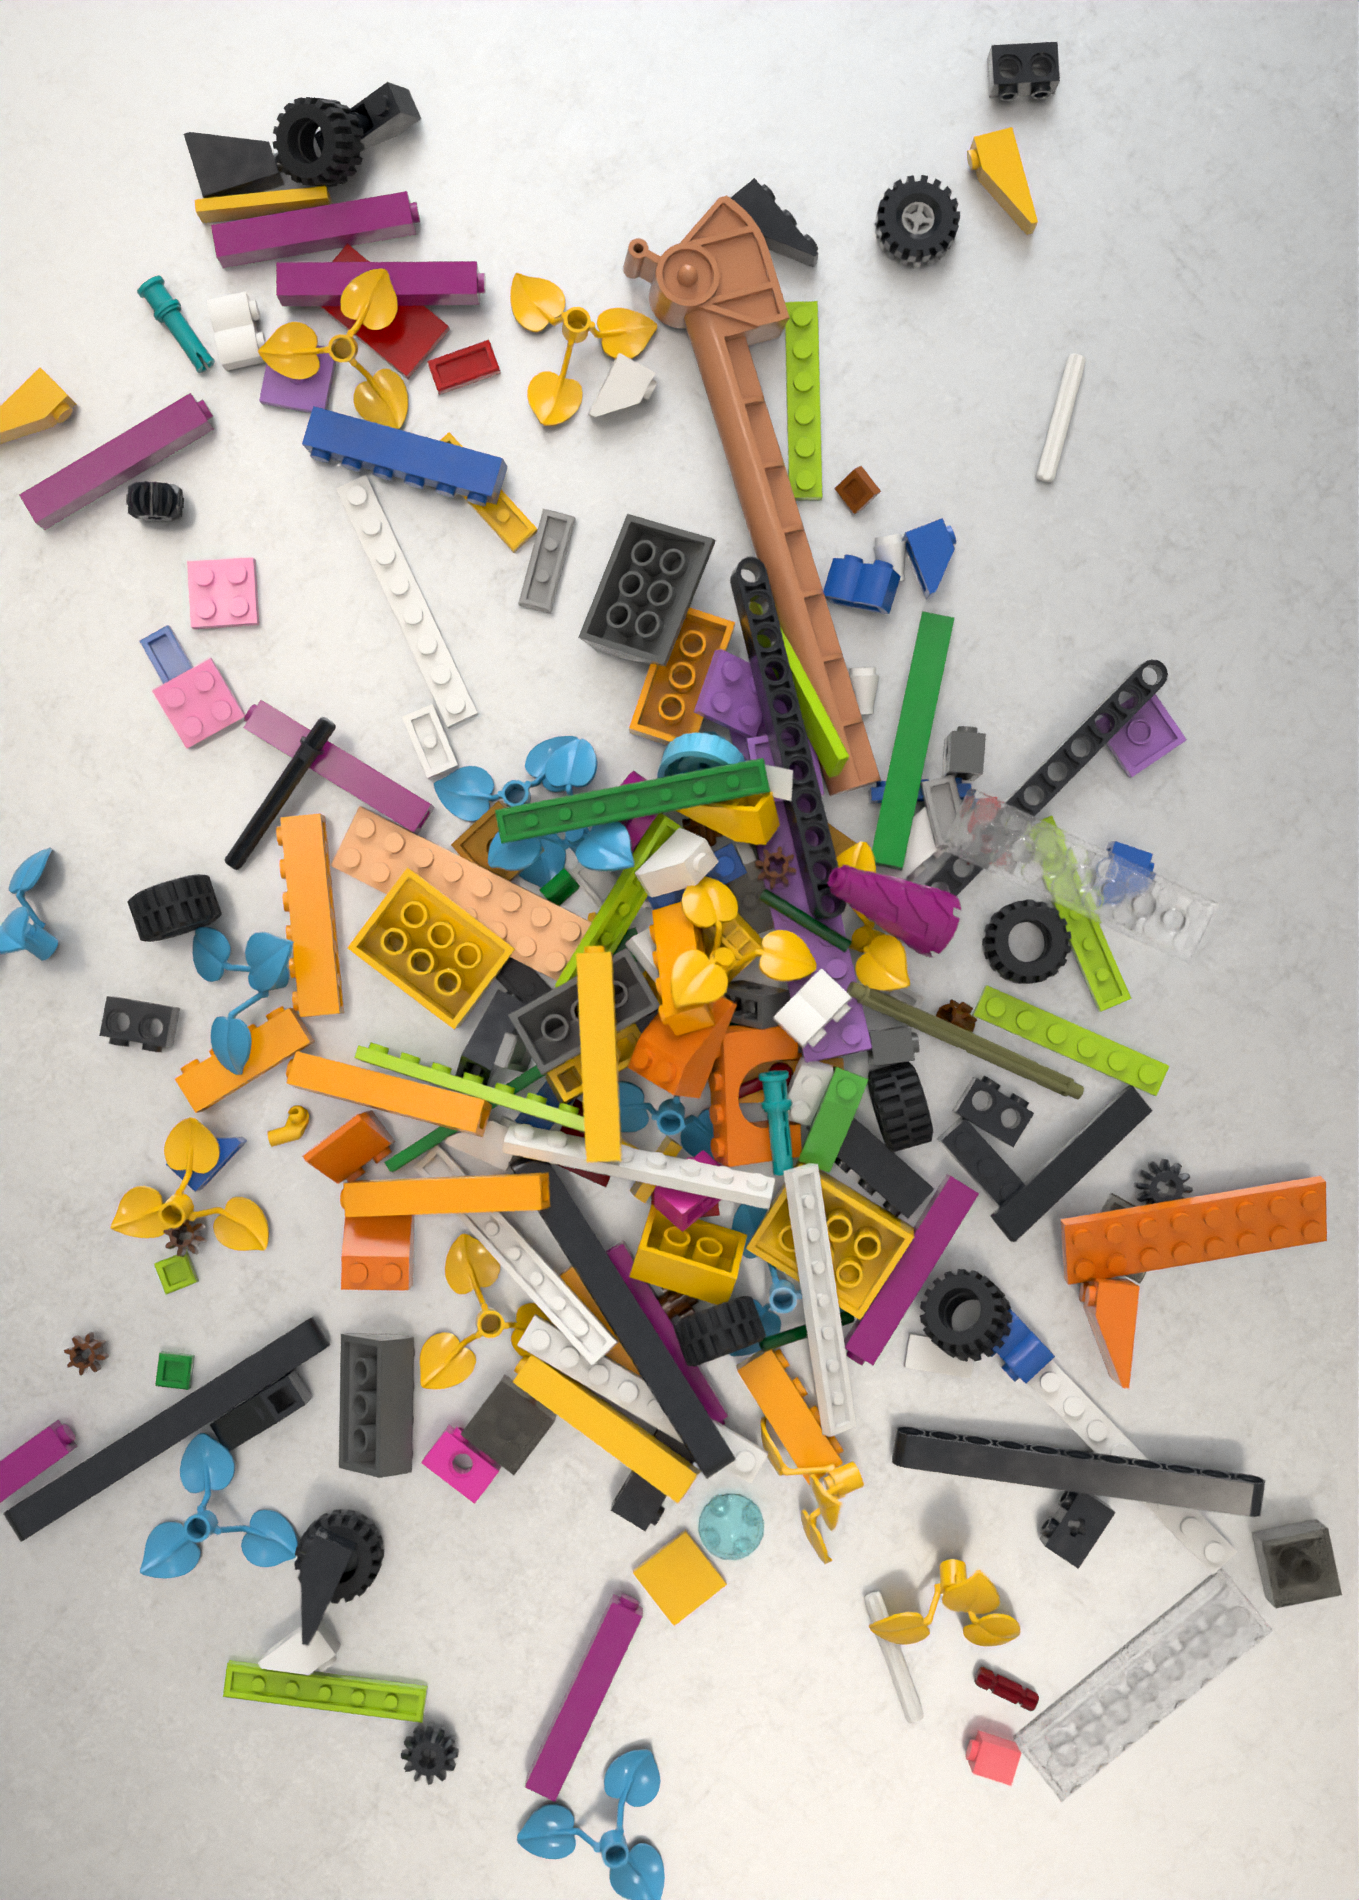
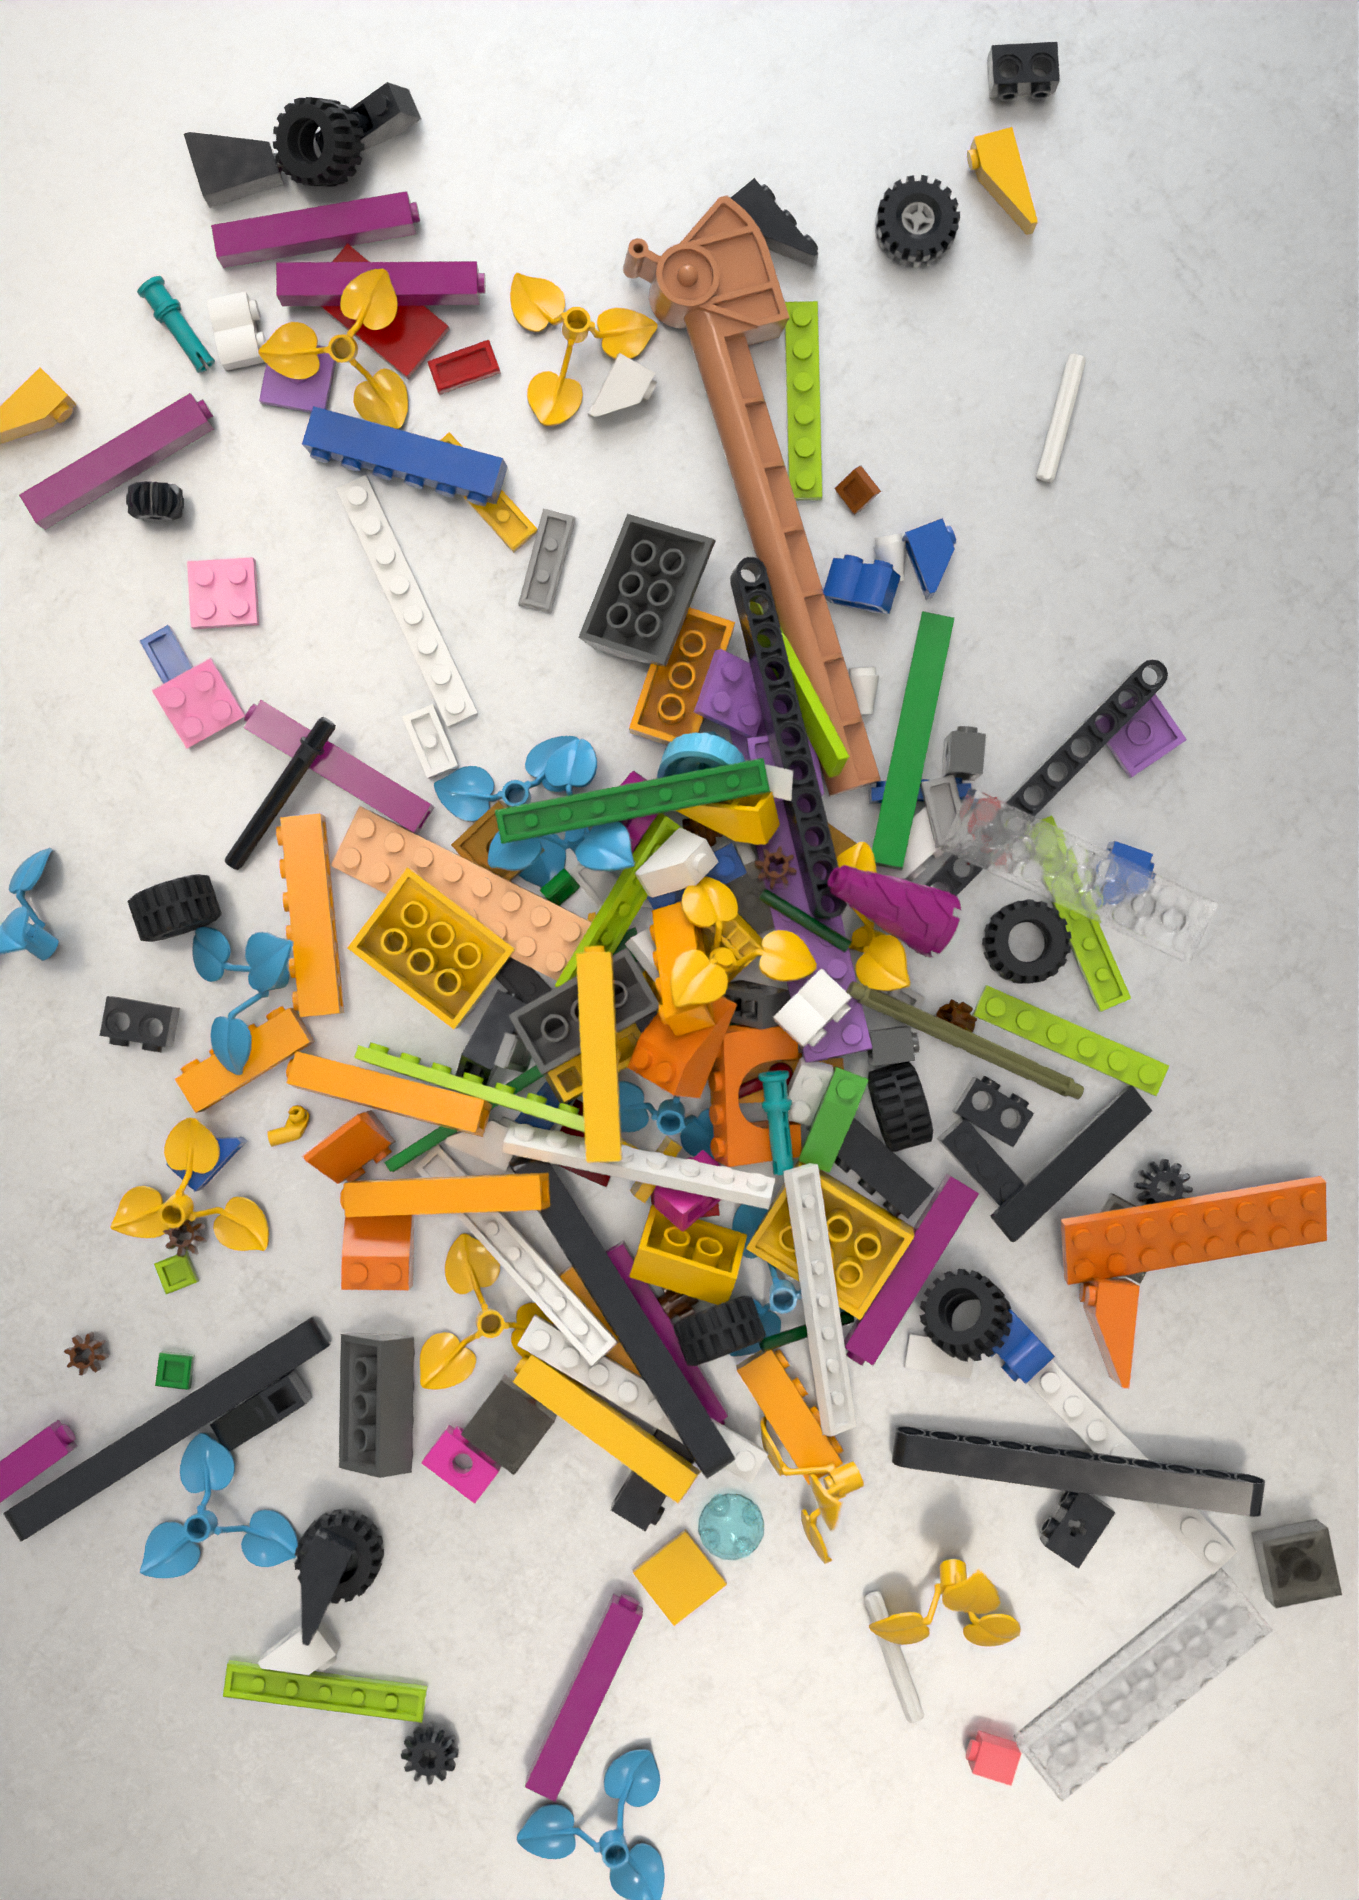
(260, 204): yellow tile -> none
(1006, 1689): dark red axle -> none

